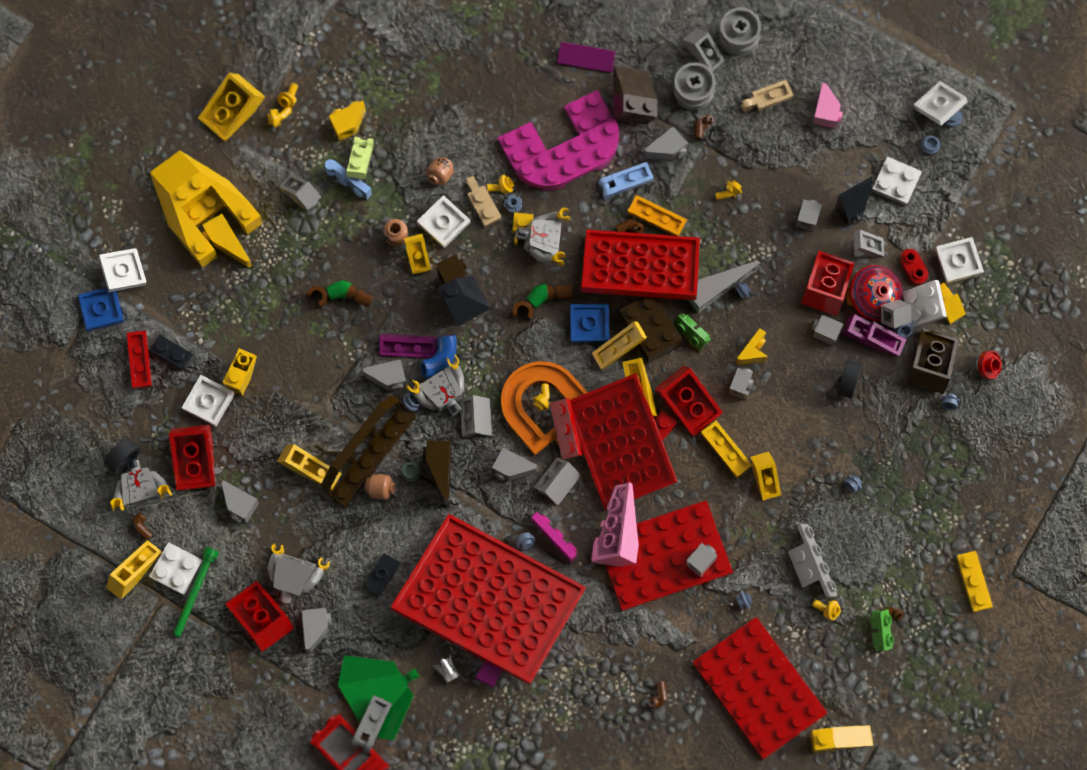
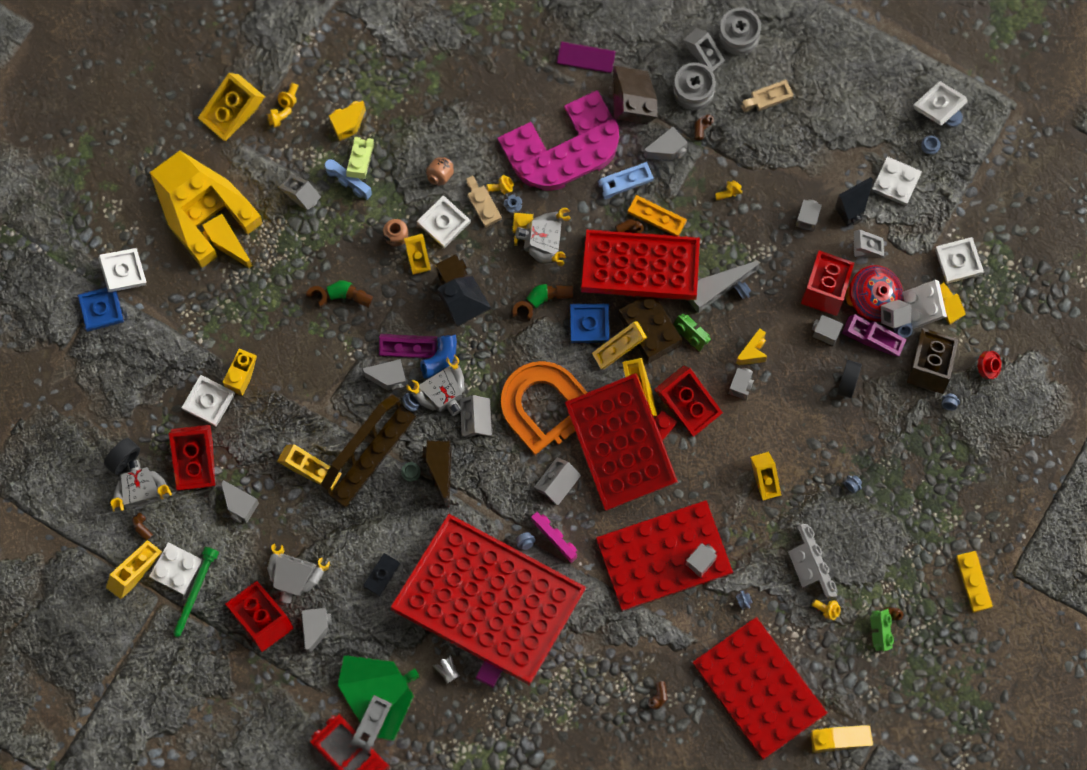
(139, 359): red plate -> none
(170, 352): black plate -> none
(379, 486): nougat head -> none
(511, 466): light grey slope -> none
(541, 401): yellow plate -> none
(565, 428): red plate -> none
(618, 537): bright pink wedge -> none
(726, 449): yellow plate -> none
(827, 109): bright pink slope -> none
(913, 266): red plate -> none

